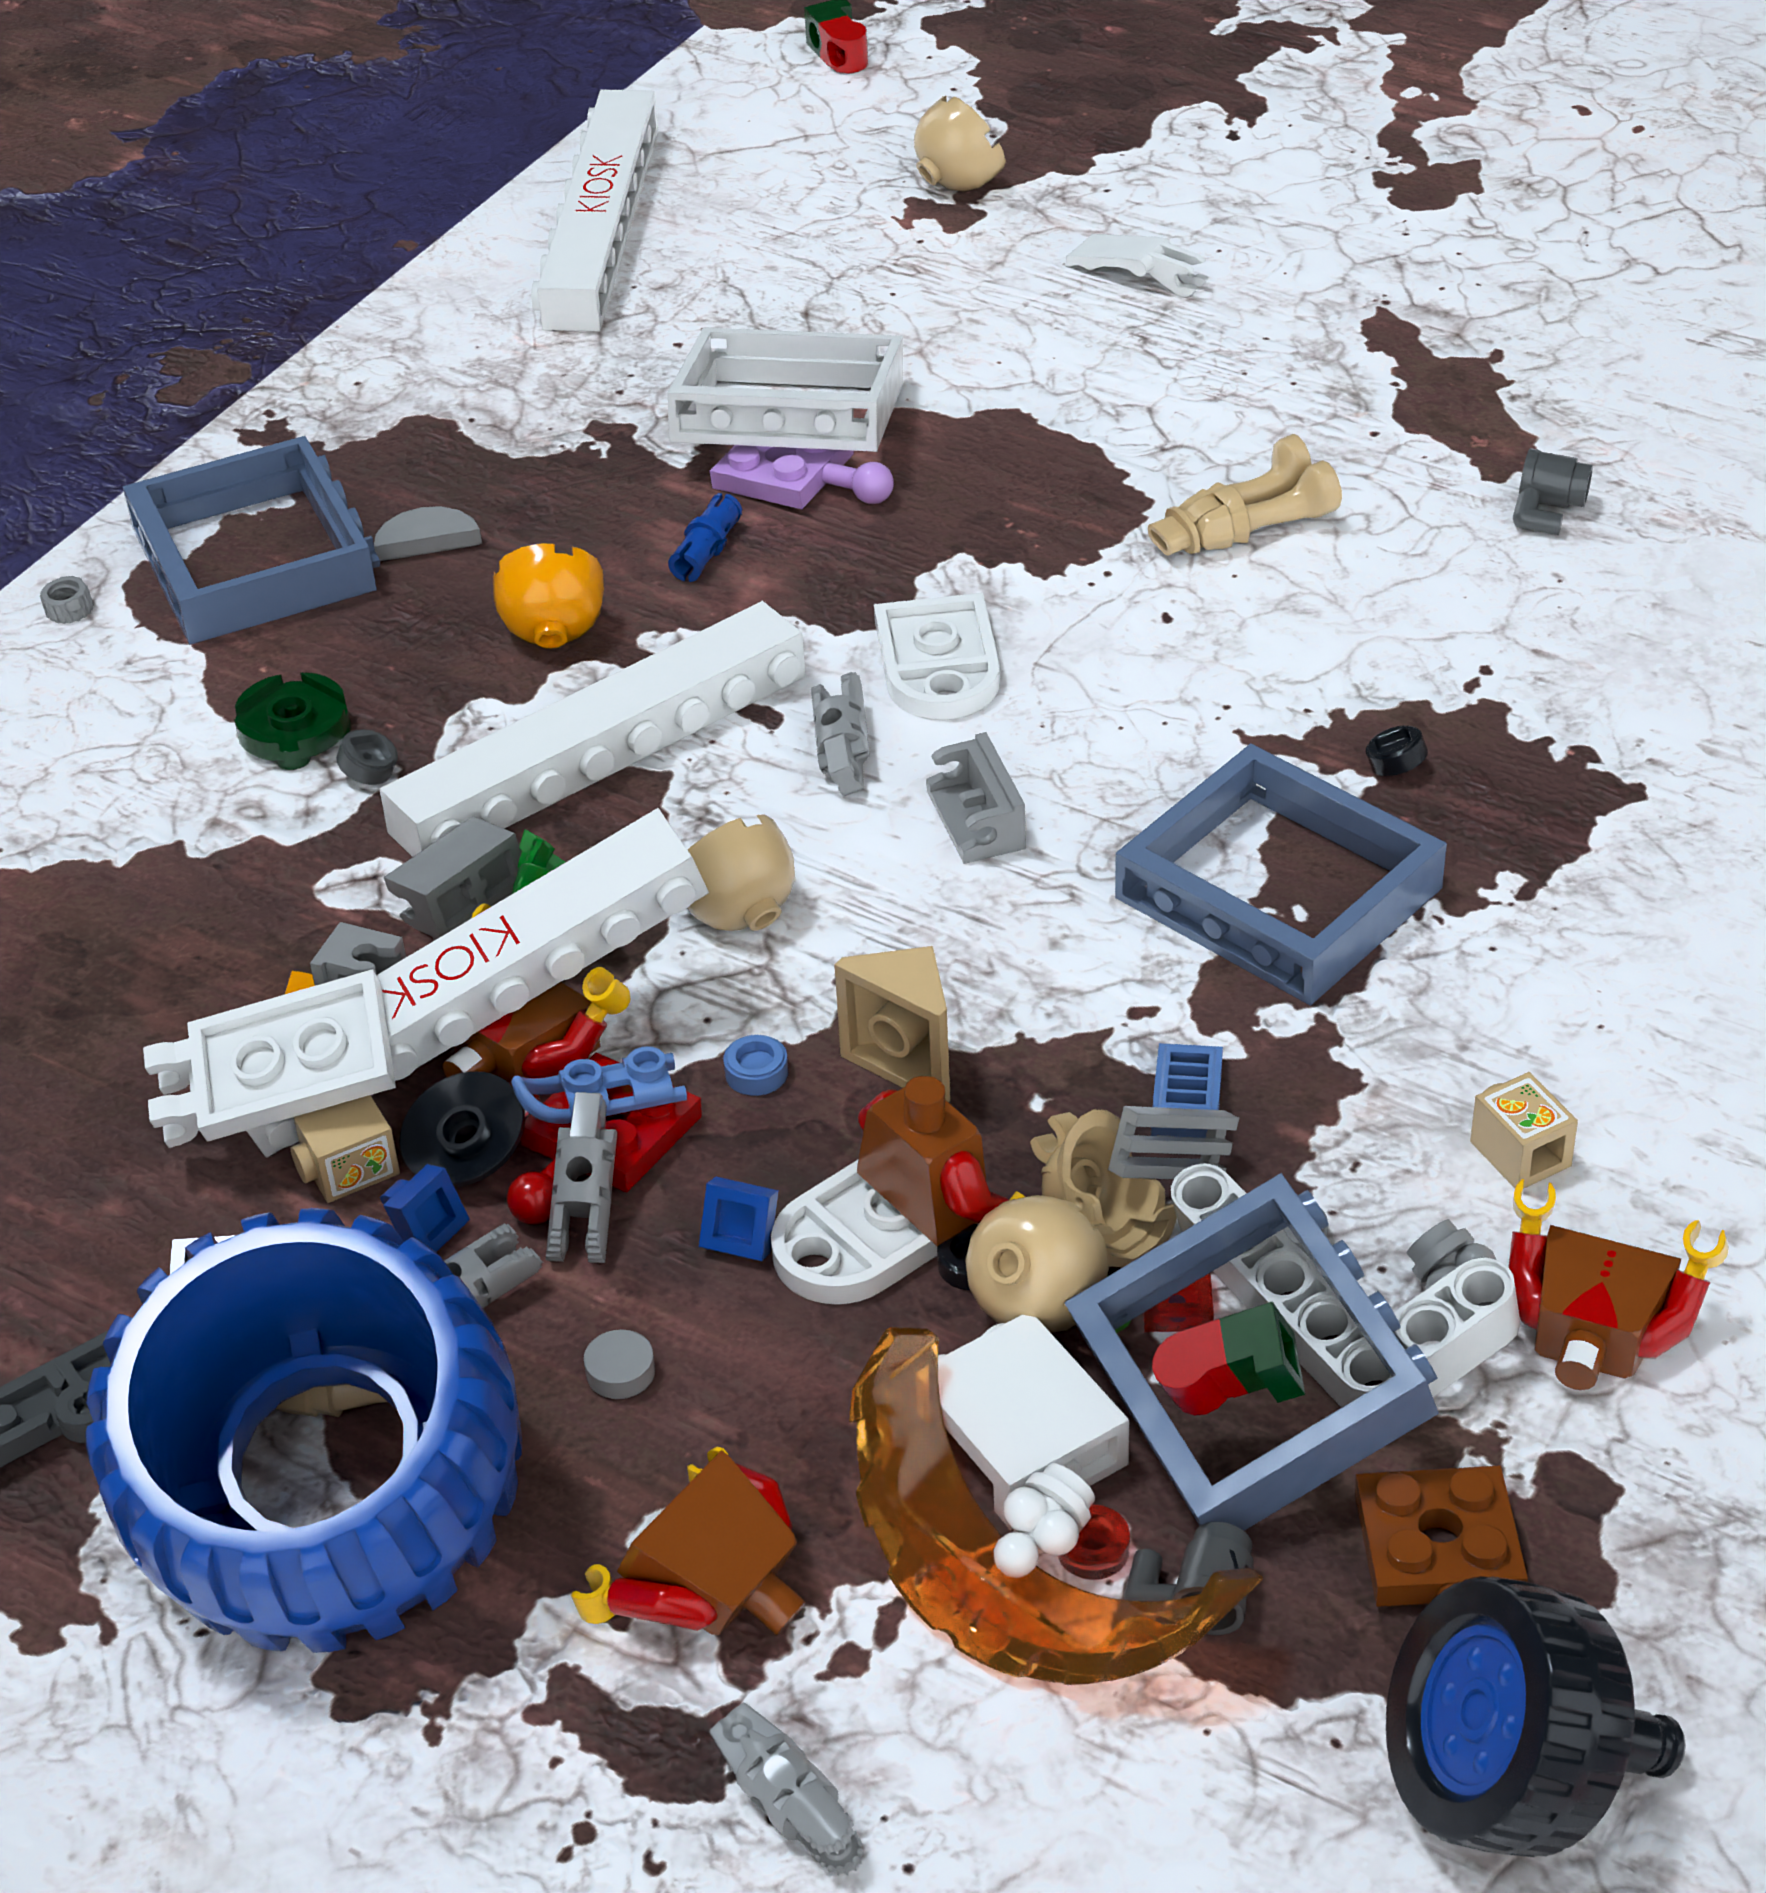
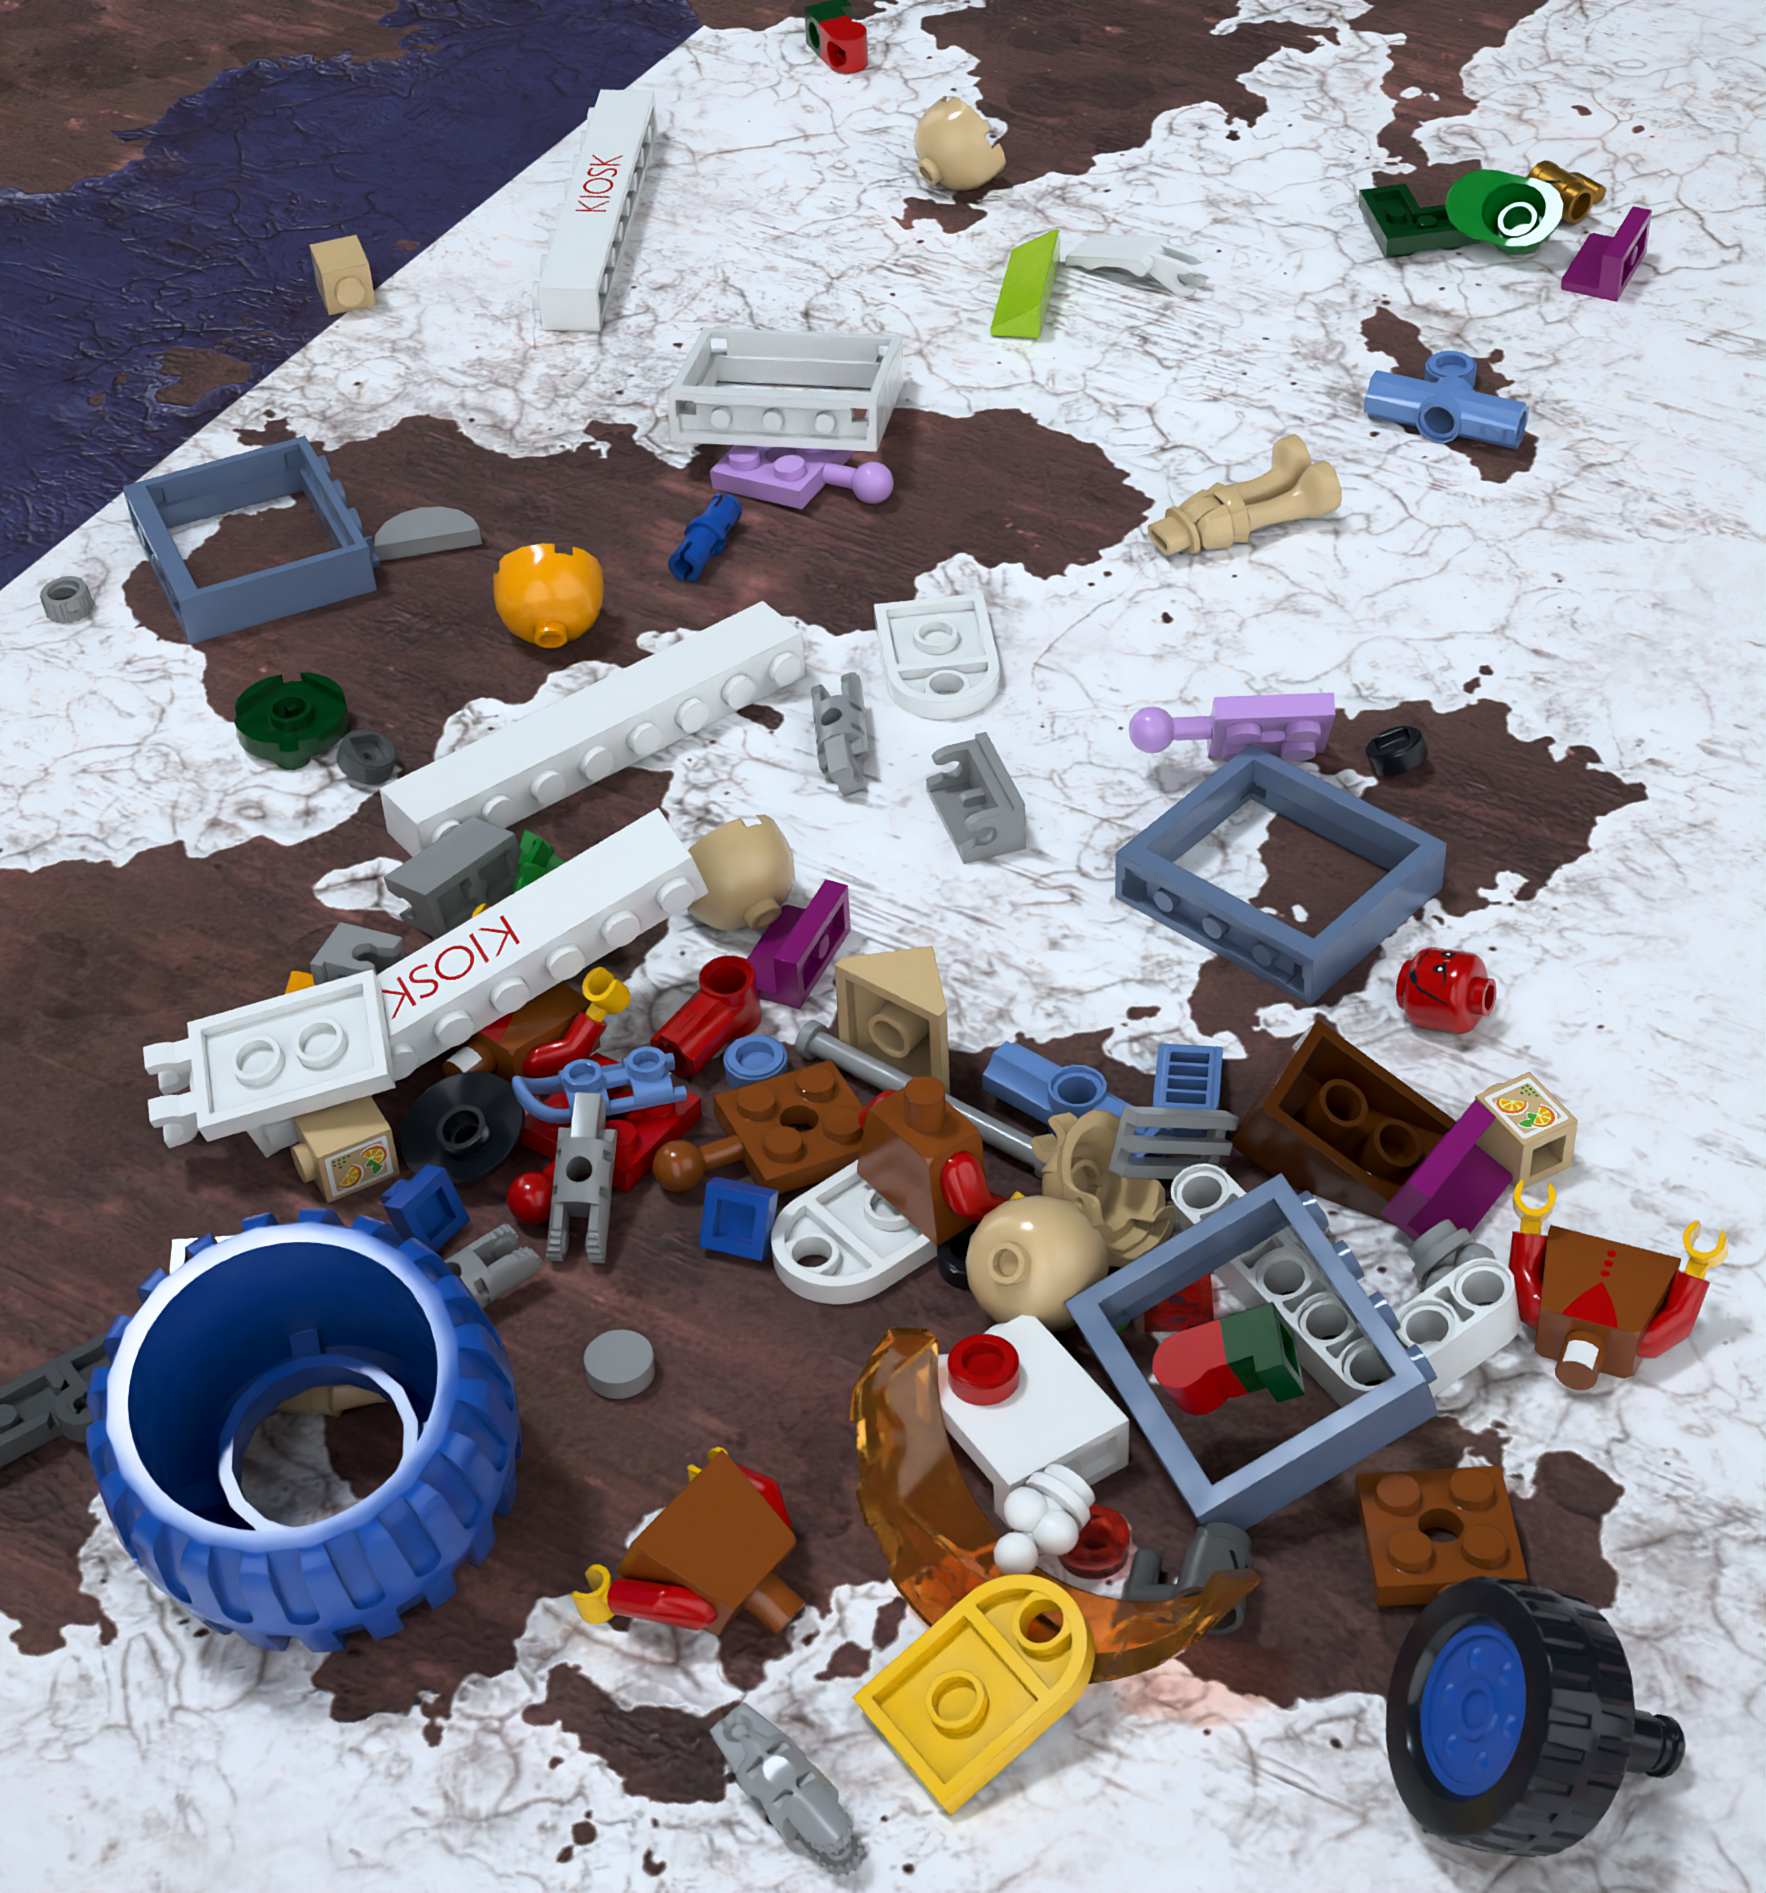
(342, 275): none -> tan brick
(719, 1011): none -> red piece
(759, 1133): none -> dark orange plate
(801, 946): none -> magenta panel
(816, 1042): none -> light grey bar
(977, 1686): none -> yellow tile
(983, 1369): none -> red tile
(1027, 288): none -> lime slope
(1049, 1090): none -> medium blue piece
(1280, 724): none -> lavender plate
(1339, 1124): none -> reddish brown slope
(1404, 226): none -> dark green plate
(1445, 990): none -> red head
(1446, 409): none -> medium blue piece
(1450, 364): none -> medium blue tile
(1452, 1181): none -> magenta panel
(1504, 209): none -> green piece
(1550, 481): dark grey piece -> none
(1575, 189): none -> pearl gold piece
(1609, 262): none -> magenta panel

